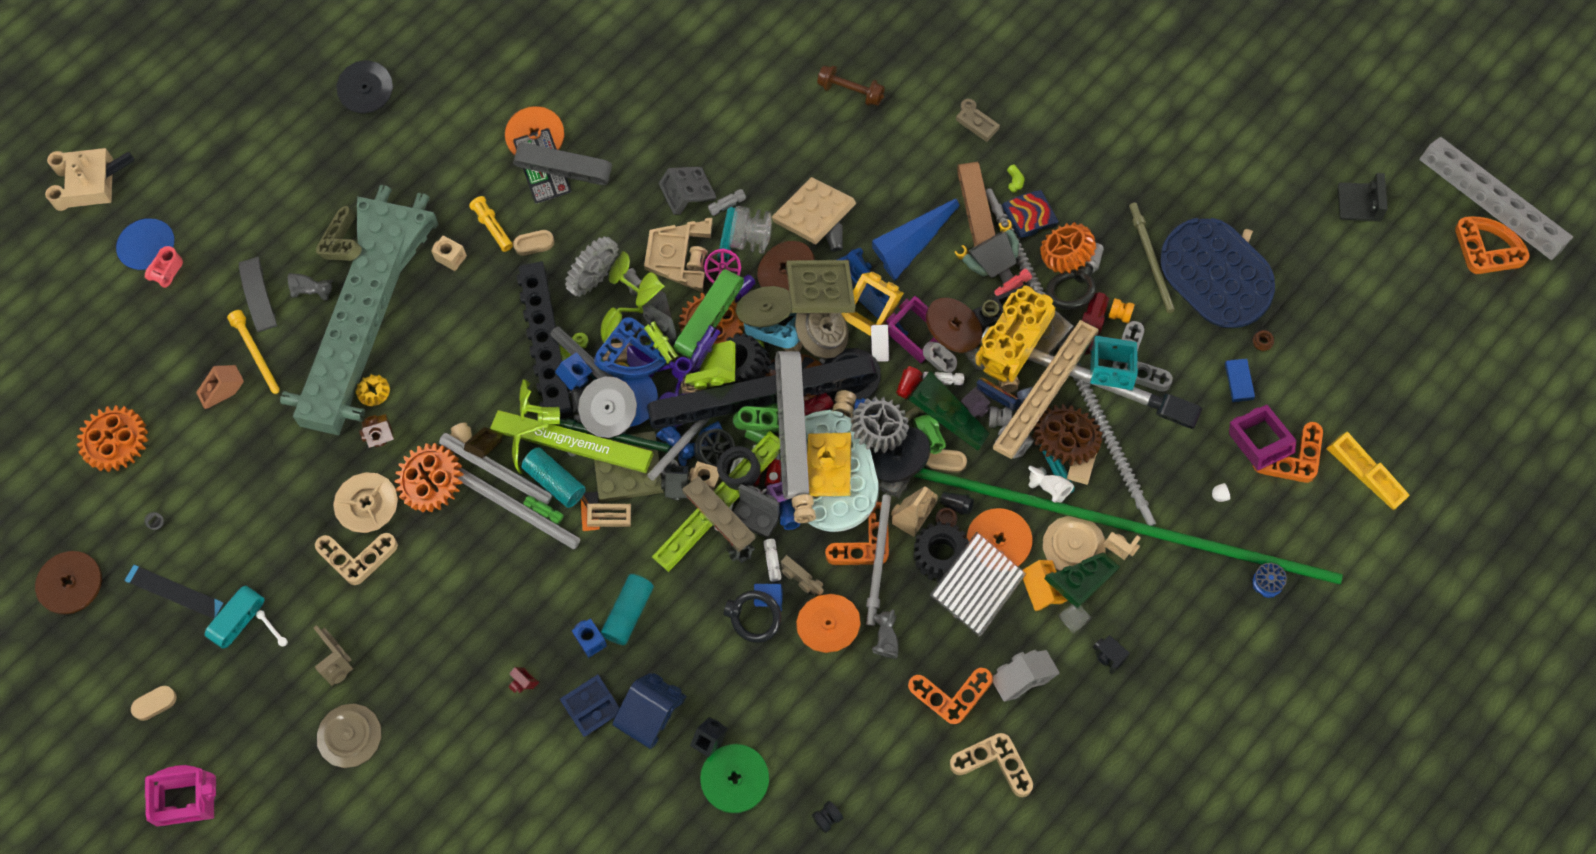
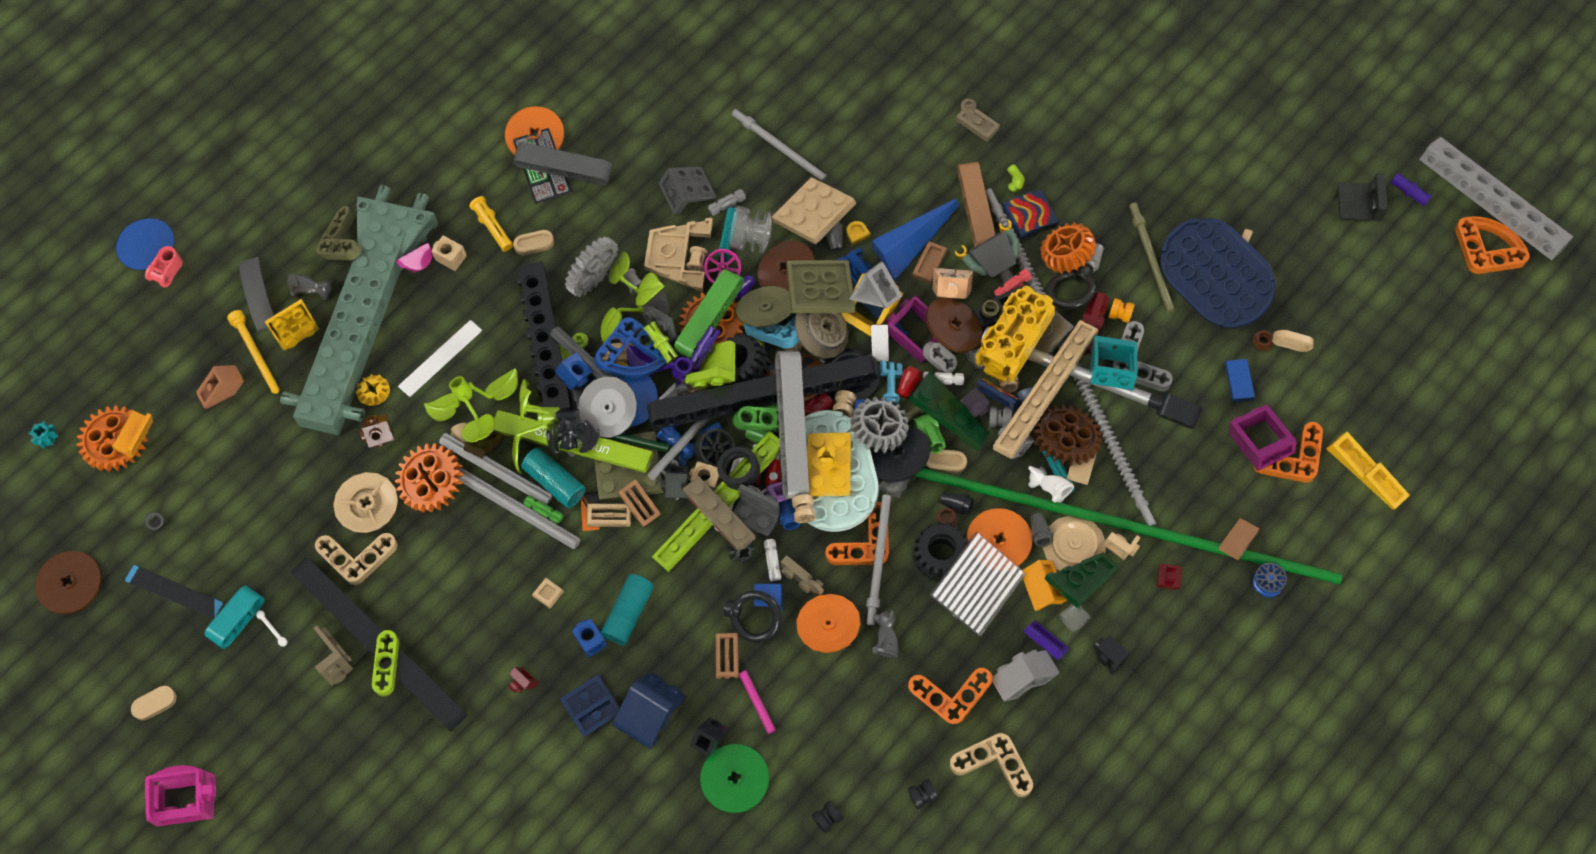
(43, 434): none -> teal gear
(86, 177): tan piece -> none
(133, 433): none -> light orange panel
(292, 325): none -> yellow slope
(349, 735): dark tan piece -> none
(364, 86): black piece -> none
(367, 632): none -> black beam
(379, 655): none -> lime beam
(417, 259): none -> tile
(440, 358): none -> white sticker
(481, 427): none -> lime plant
(548, 593): none -> tan tile
(569, 430): none -> black animal
(656, 513): none -> medium nougat tile
(675, 390): none -> dark grey bar
(727, 674): none -> medium nougat tile
(750, 124): none -> light grey bar
(752, 692): none -> dark pink bar
(827, 77): reddish brown piece -> none
(857, 232): none -> yellow tile
(877, 288): none -> light grey slope
(891, 374): none -> medium azure hinge
(914, 510): tan wedge -> none
(922, 794): none -> black wheel
(930, 259): none -> medium nougat tile
(952, 283): none -> light nougat torso
(1040, 530): none -> dark grey cone
(1046, 640): none -> dark purple tile
(1169, 576): none -> dark red tile
(1221, 493): white hinge -> none
(1239, 539): none -> medium nougat tile
(1293, 340): none -> tan tile
(1411, 189): none -> dark purple pin

